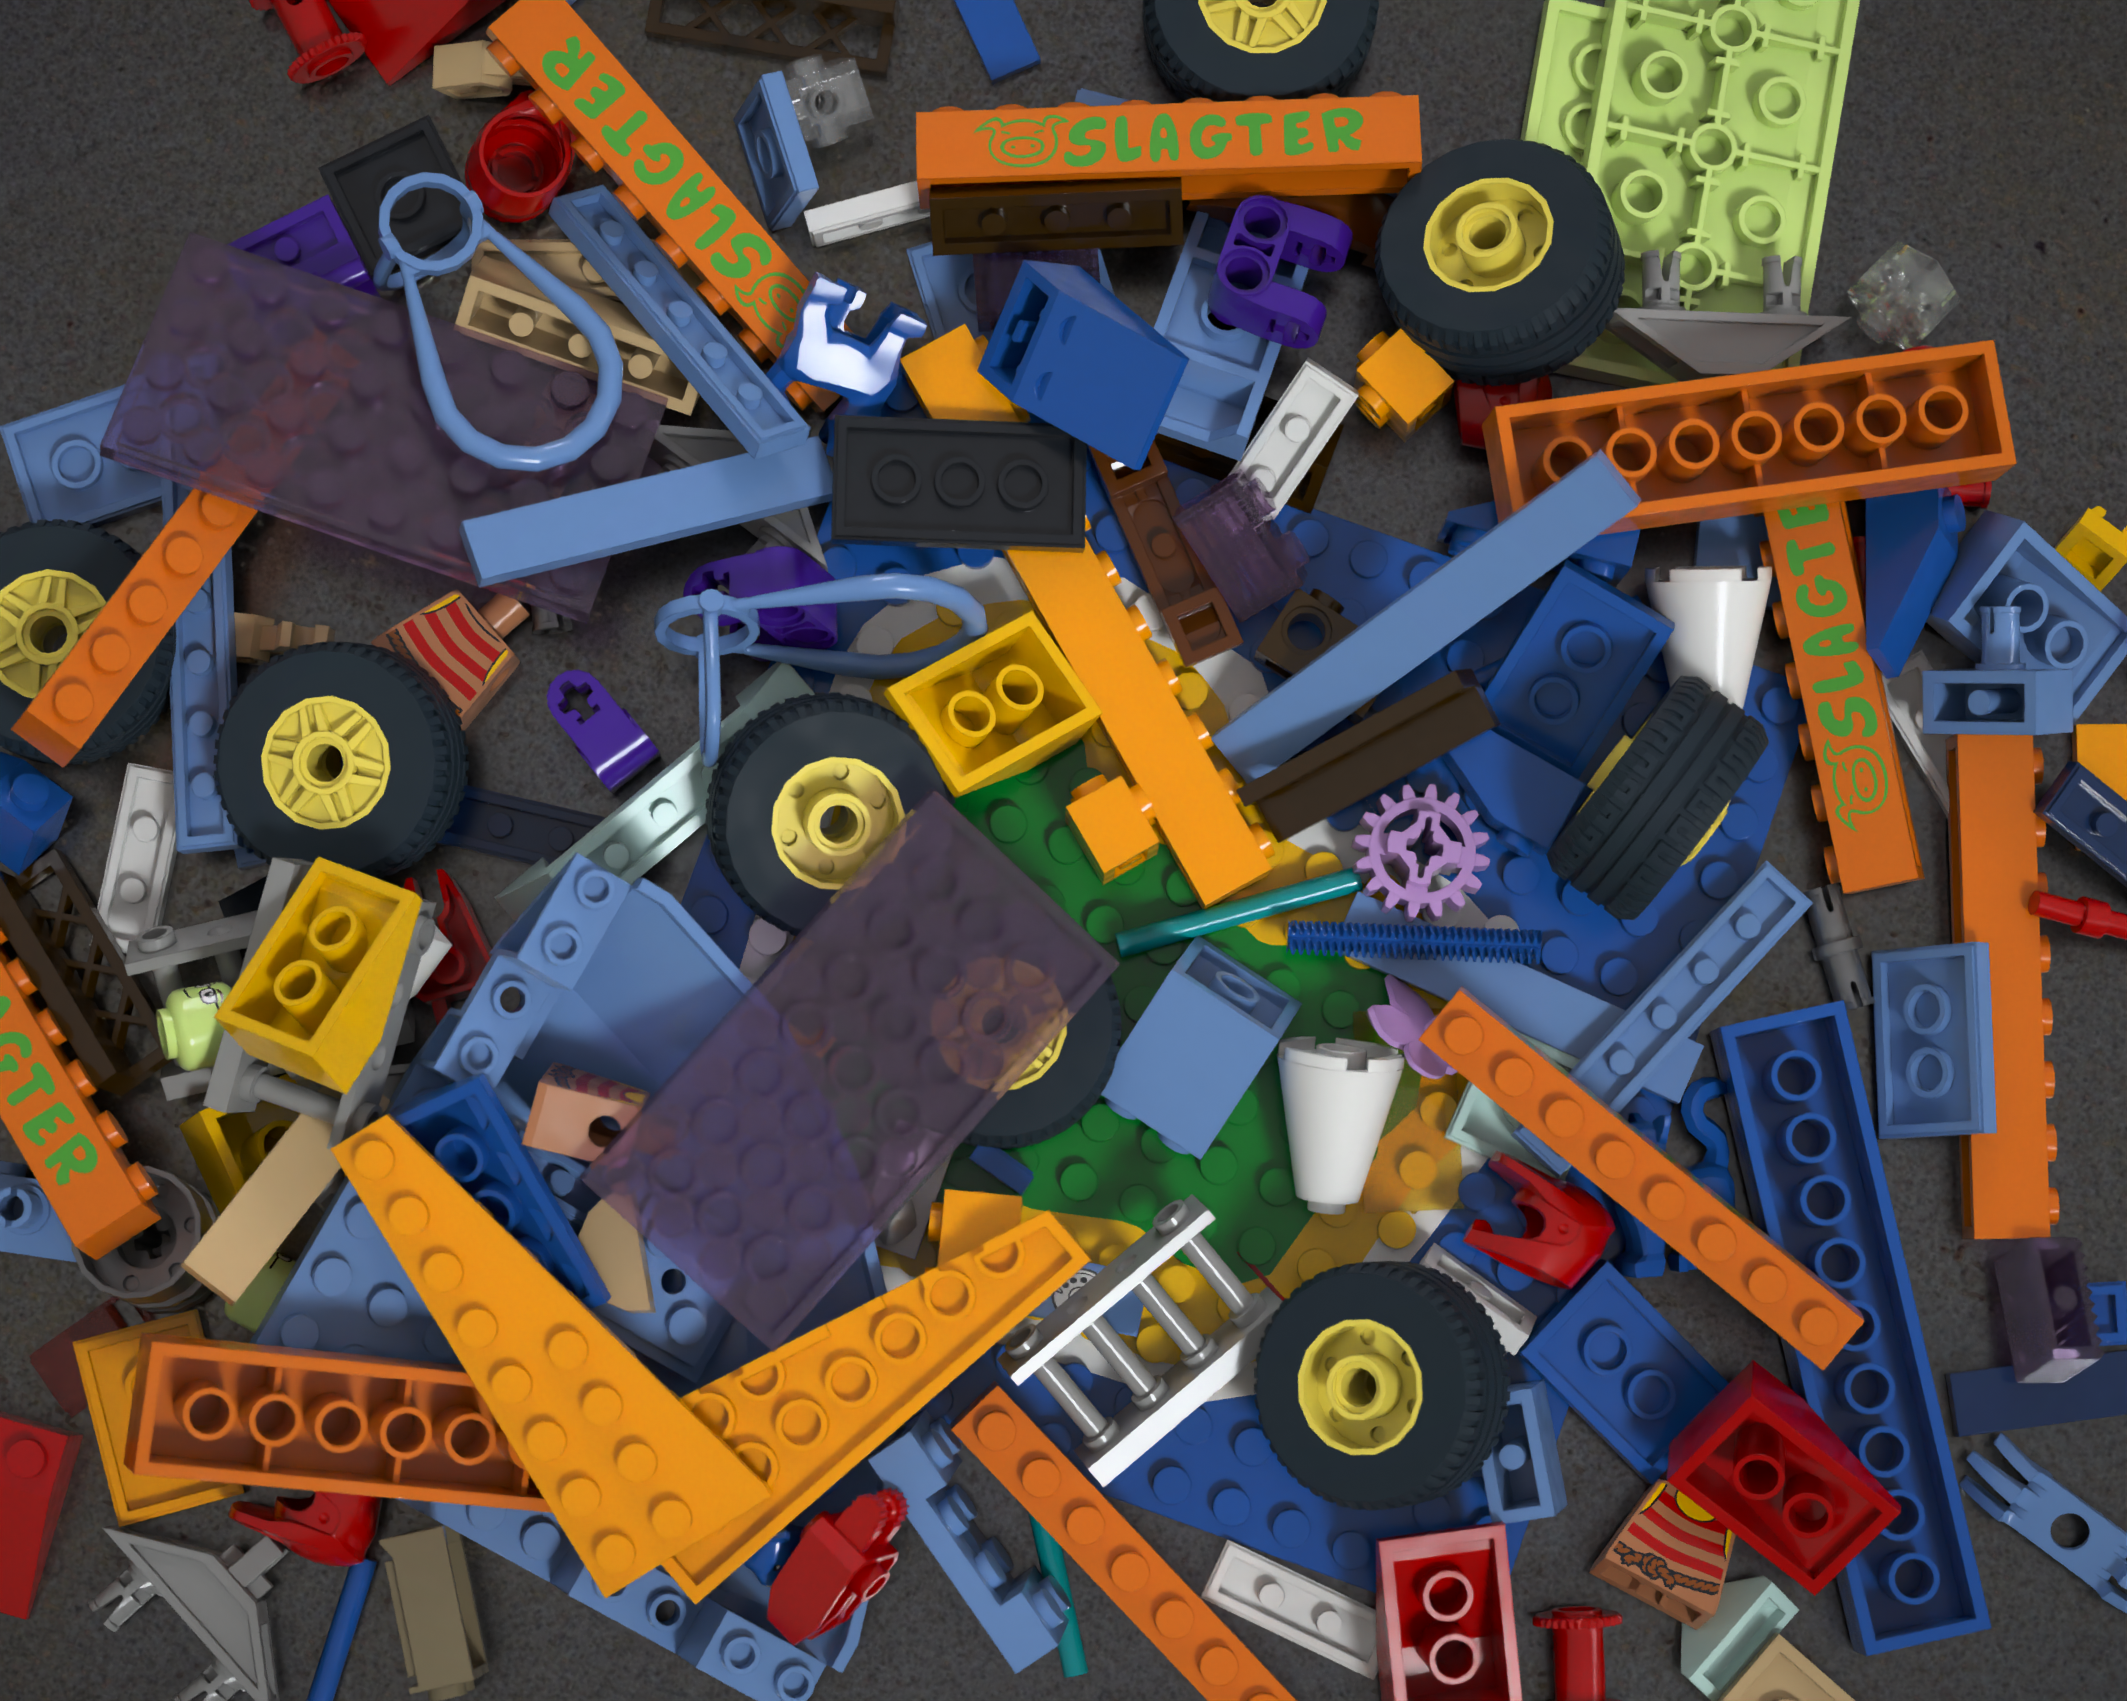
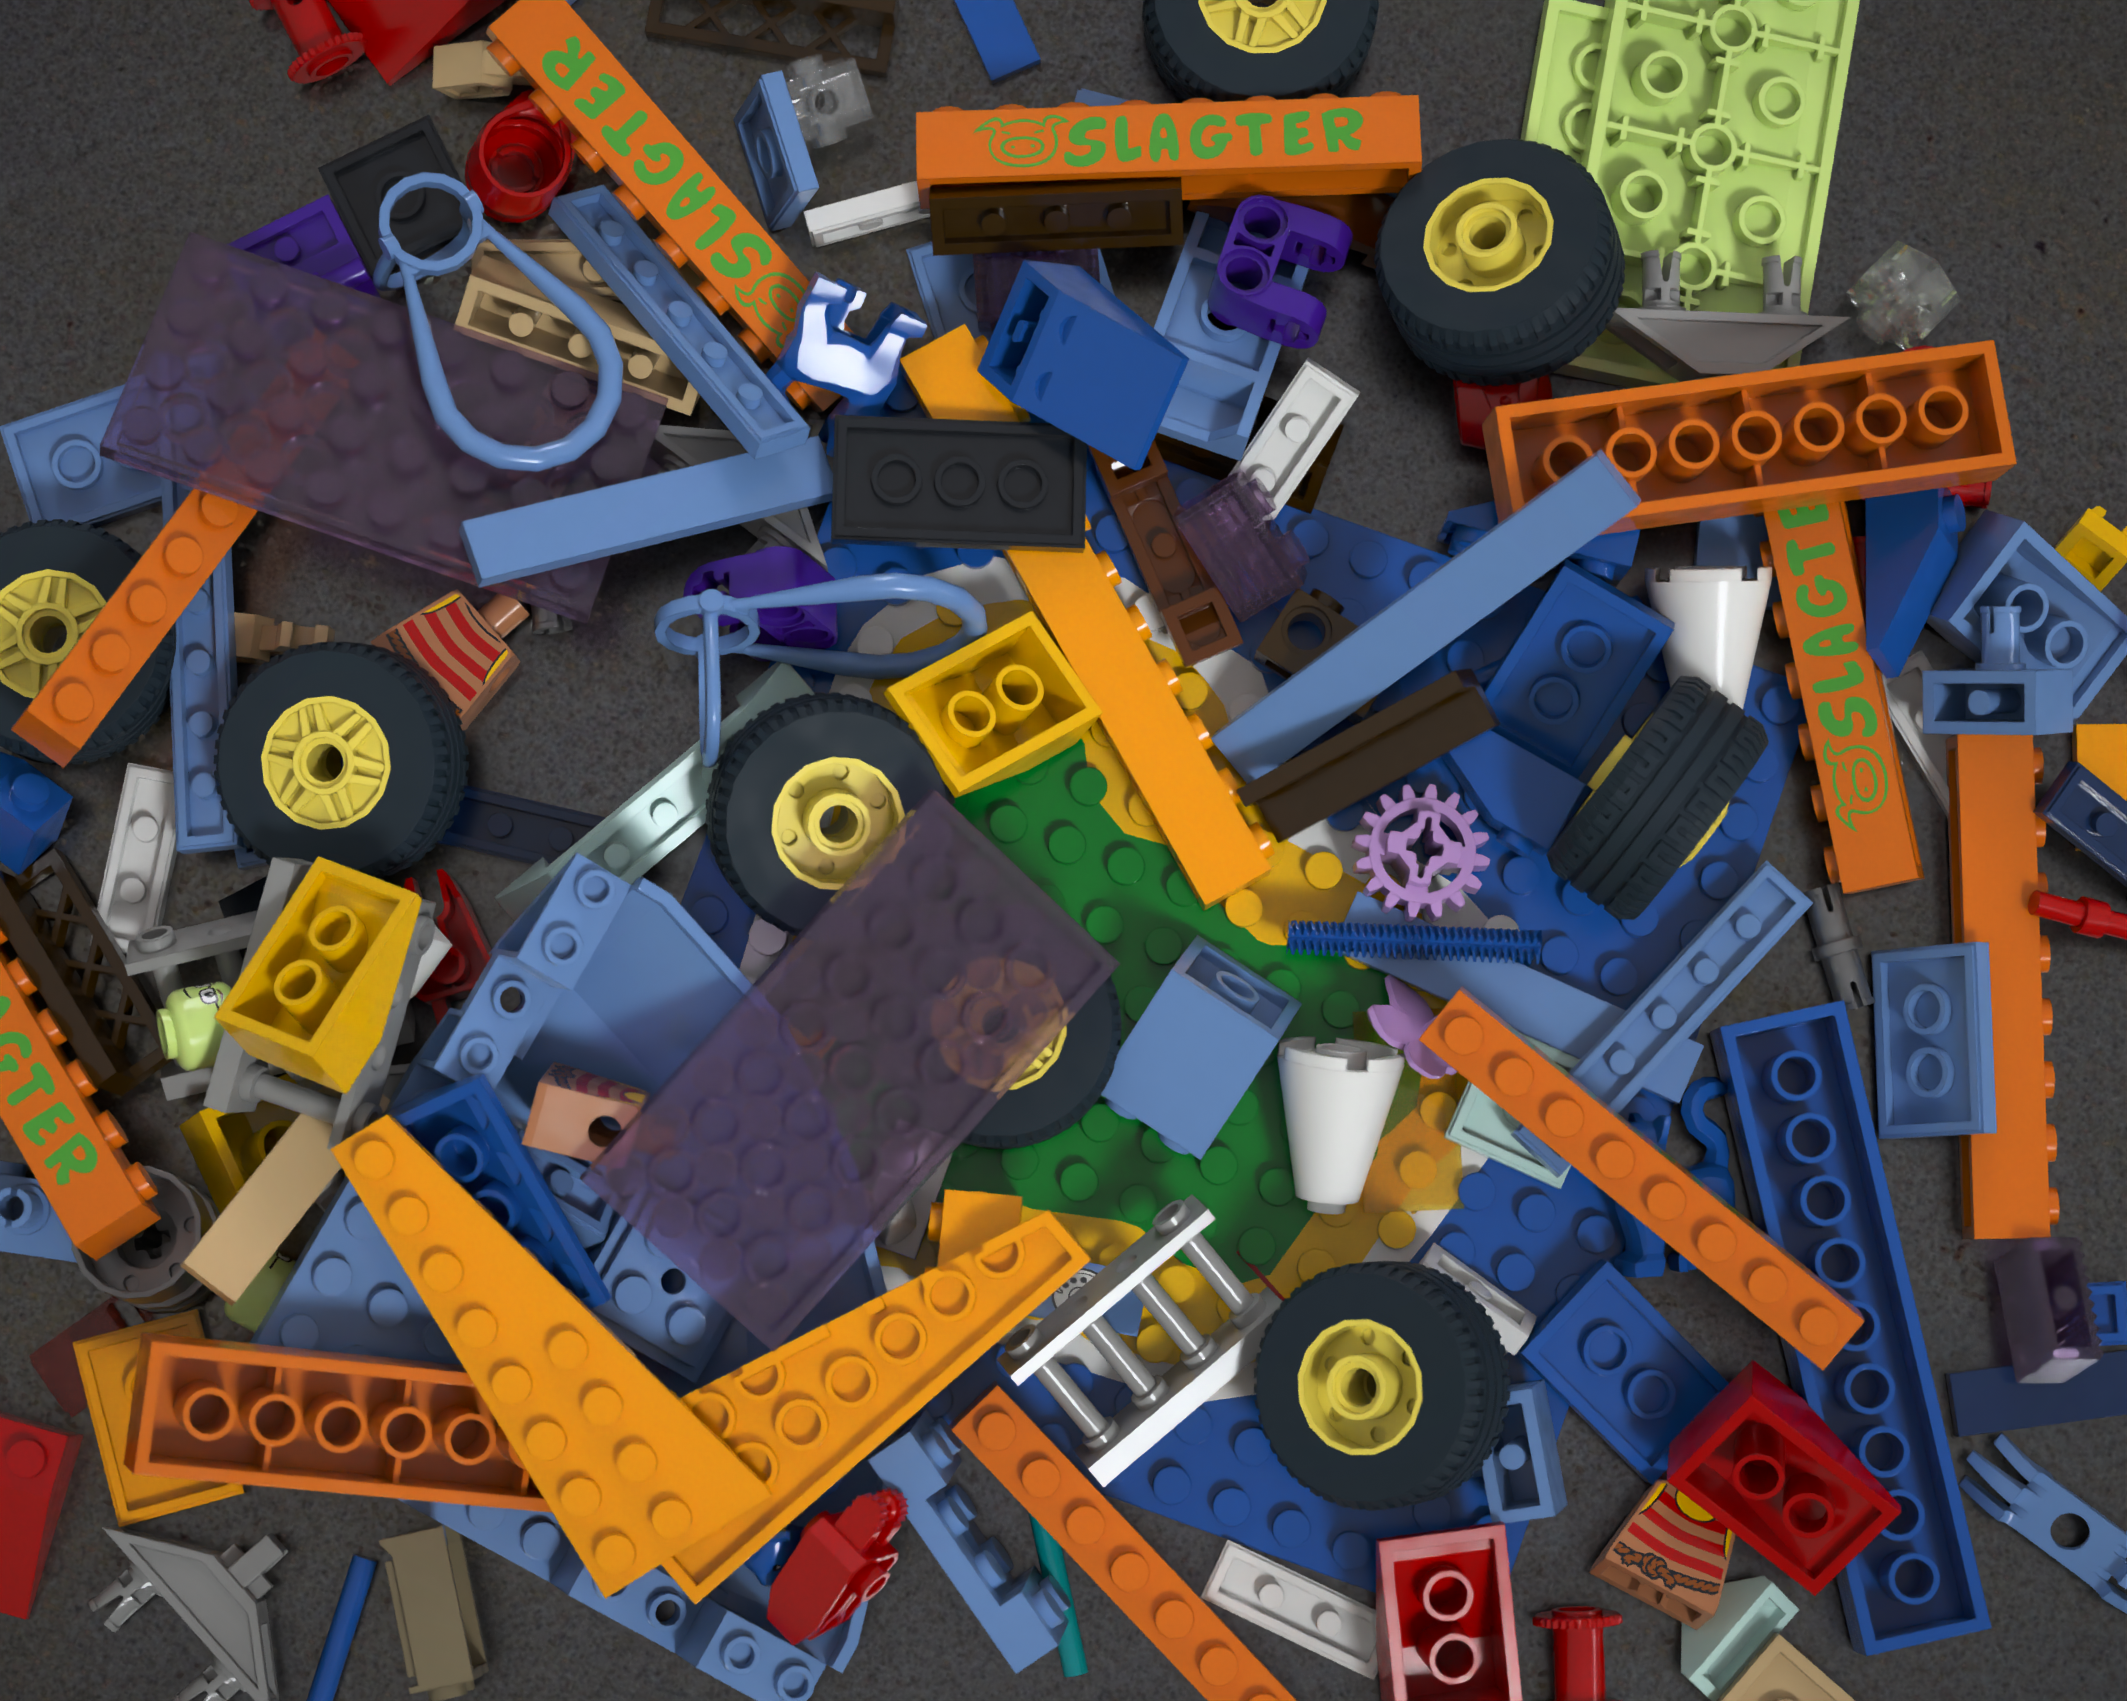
(321, 1528): red helmet -> none
(608, 739): dark purple piece -> none
(619, 1258): tan tile -> none
(1003, 1168): blue tile -> none
(1112, 825): light orange brick -> none
(1238, 912): teal bar -> none
(1399, 384): light orange brick -> none
(1562, 1231): red helmet -> none

